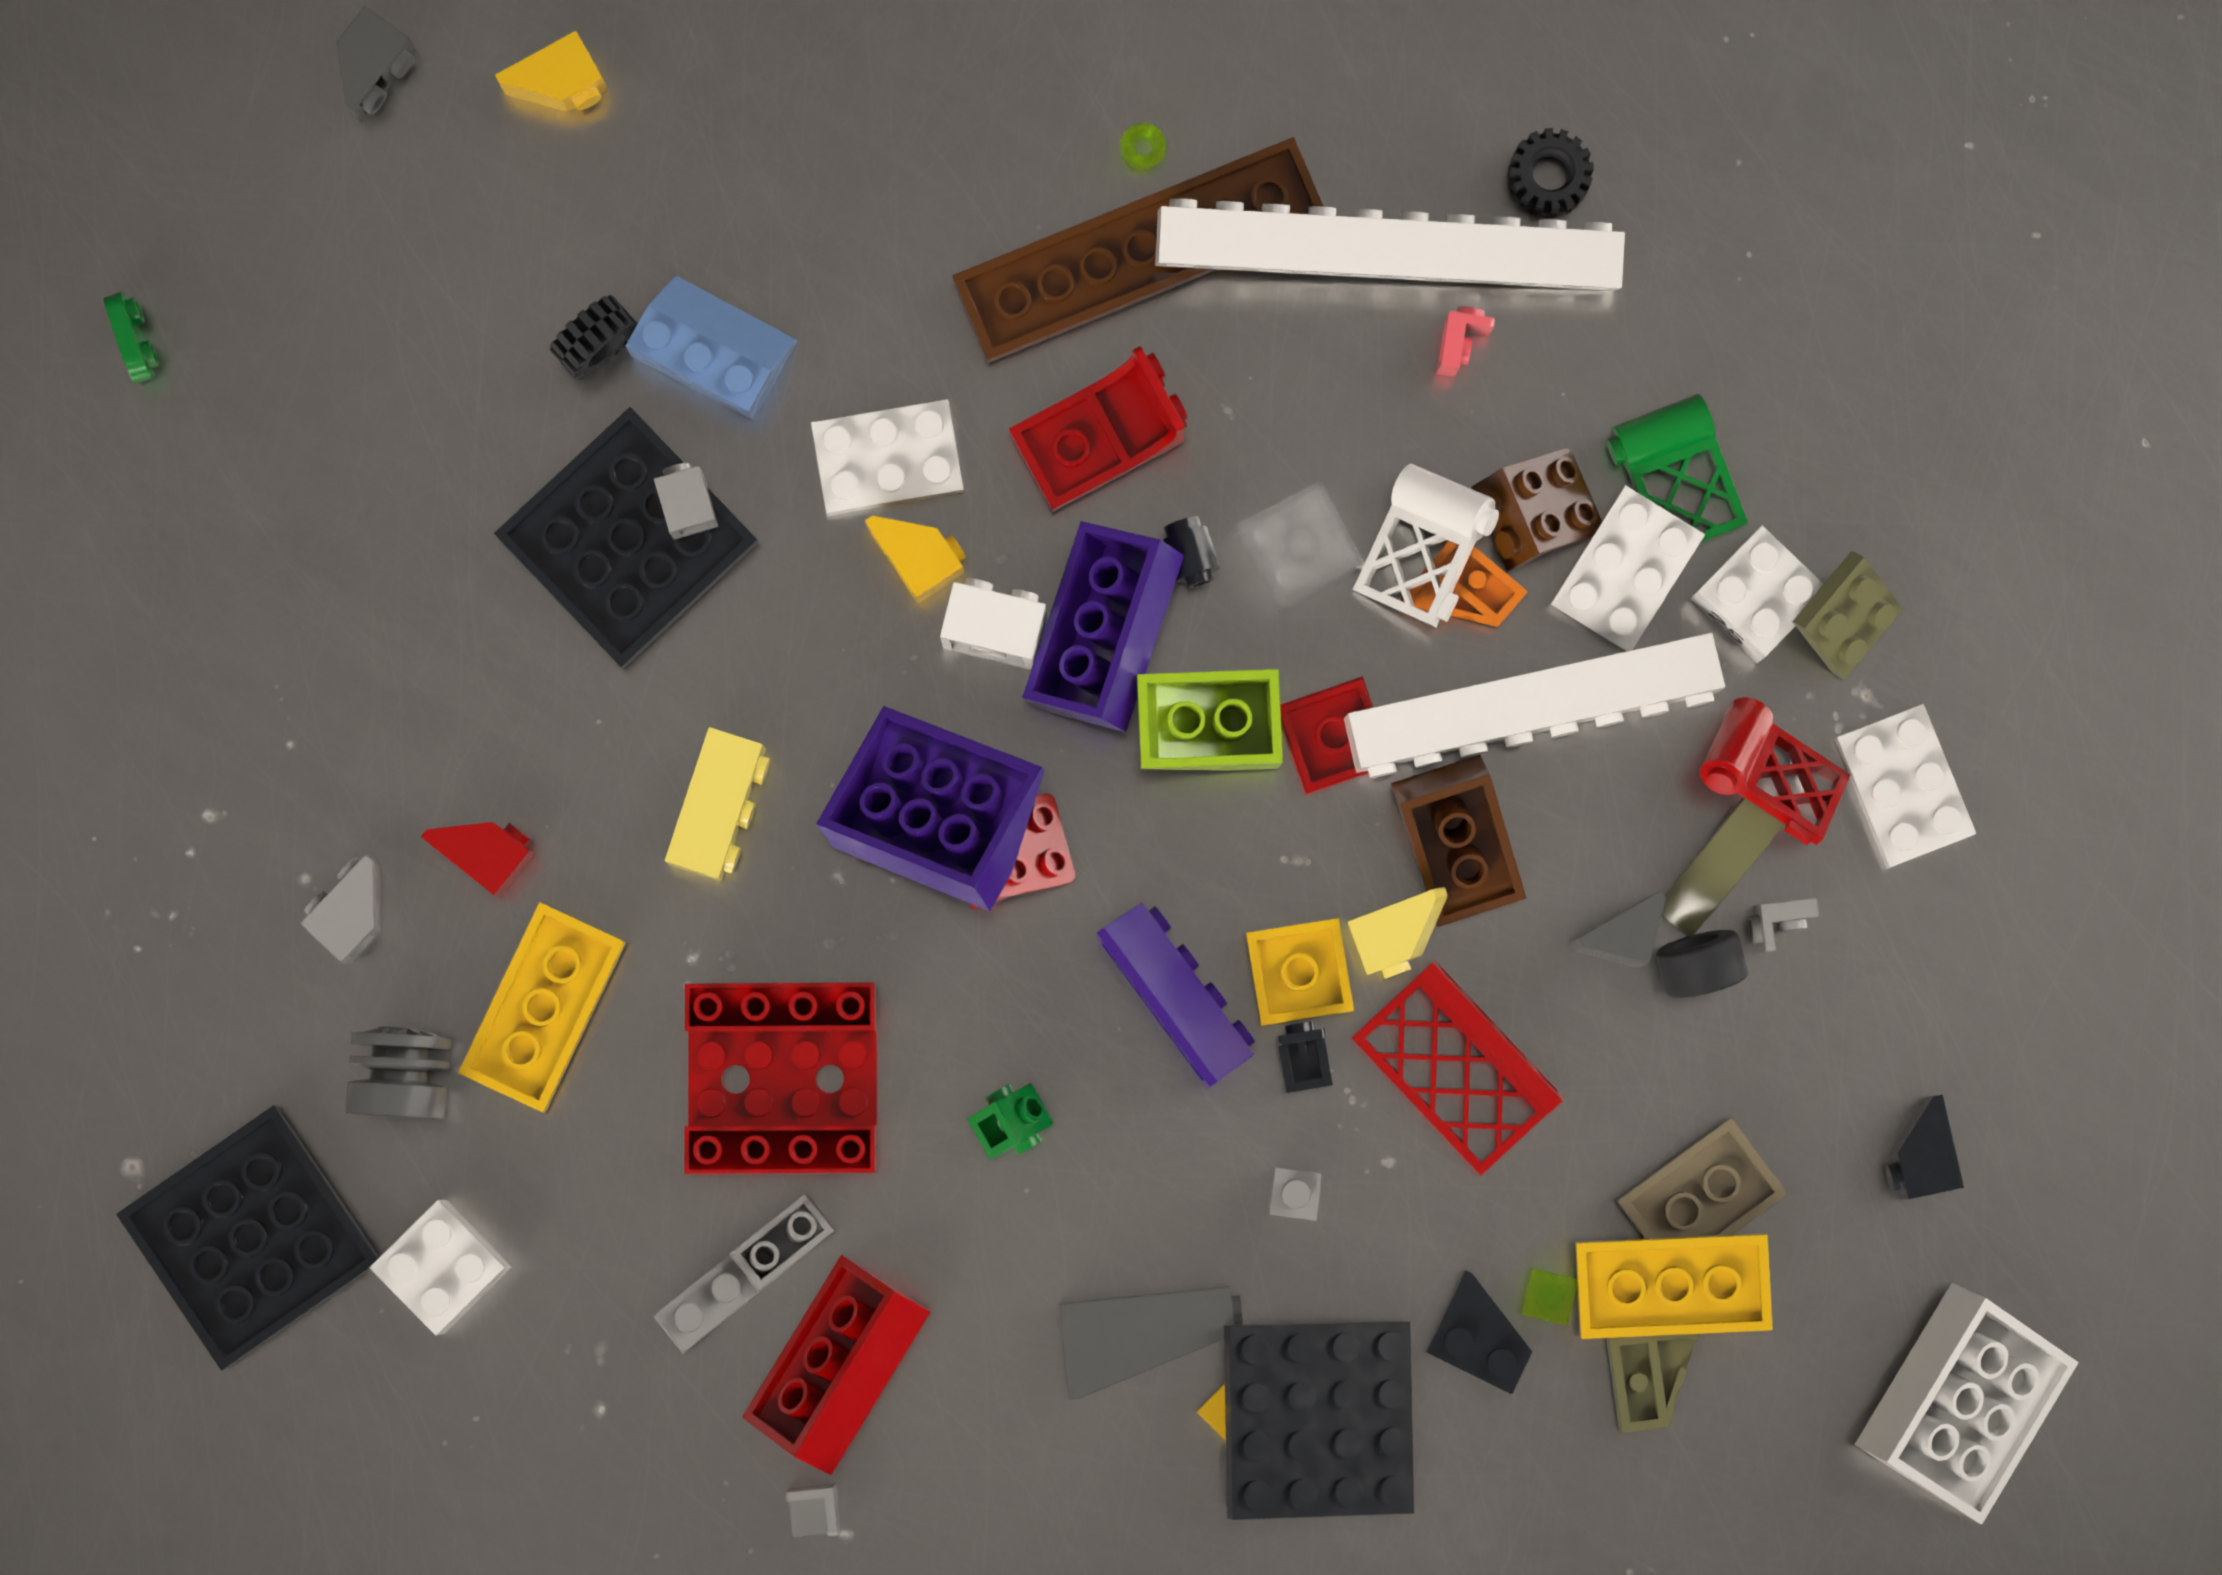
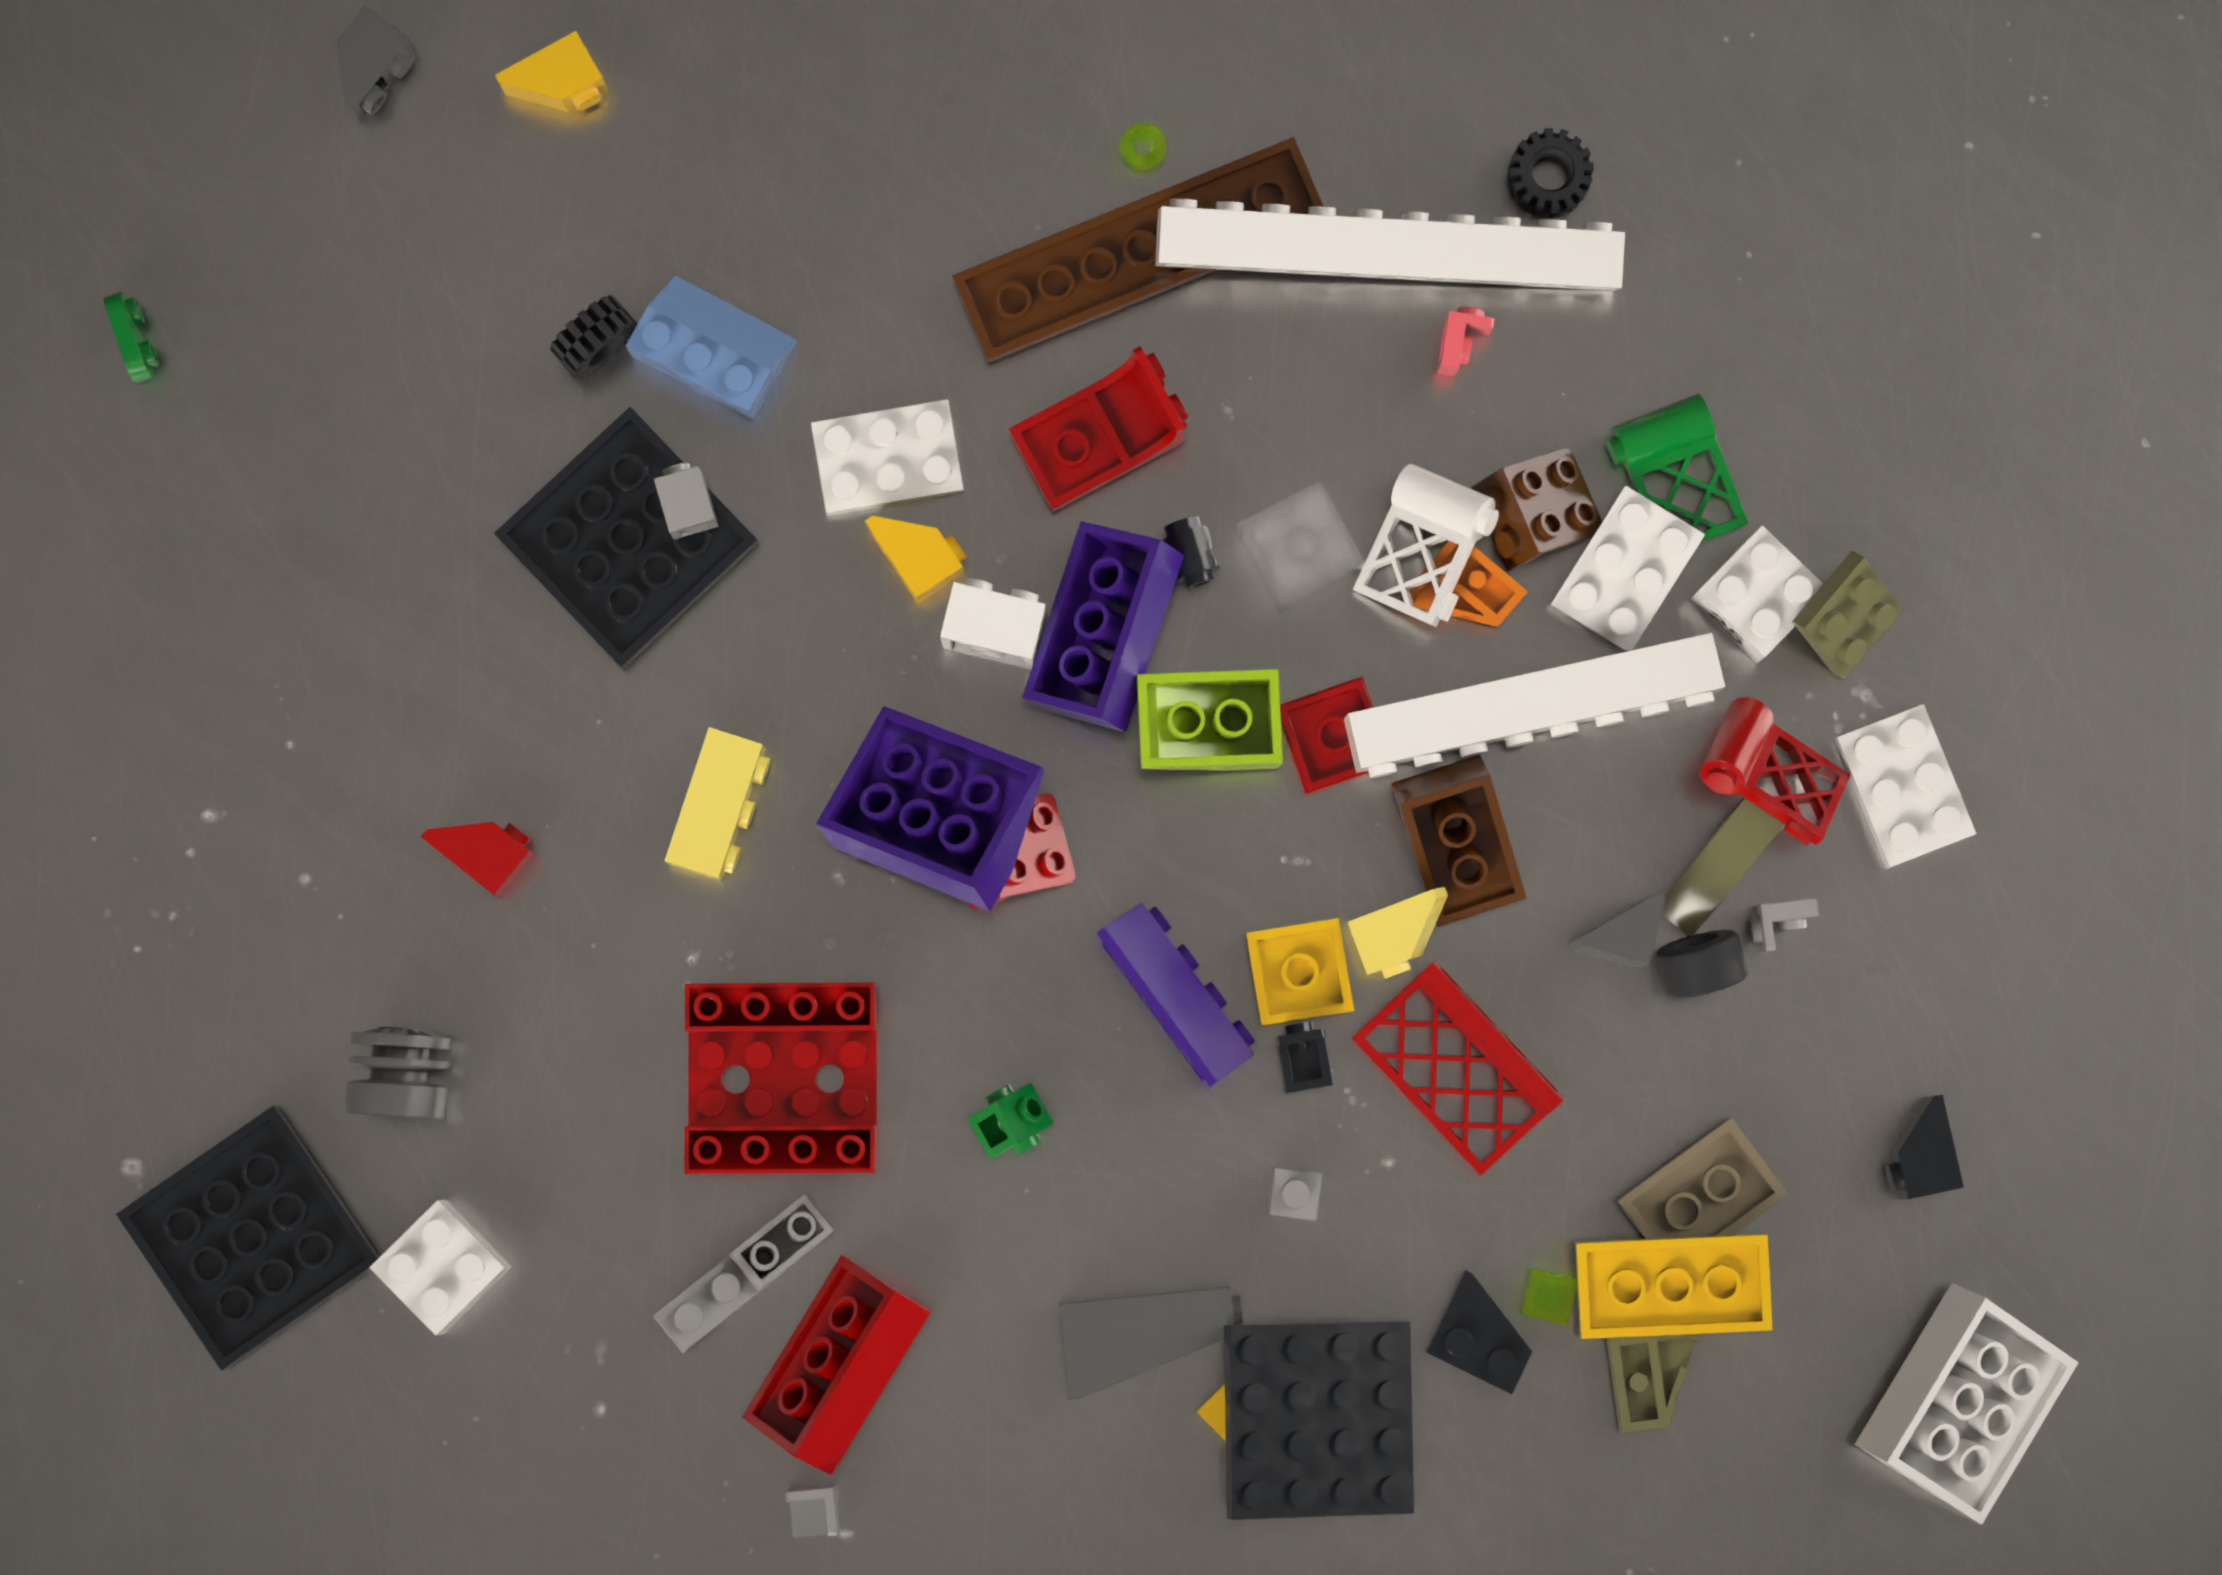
(350, 912): light grey slope -> none
(542, 1007): yellow plate -> none

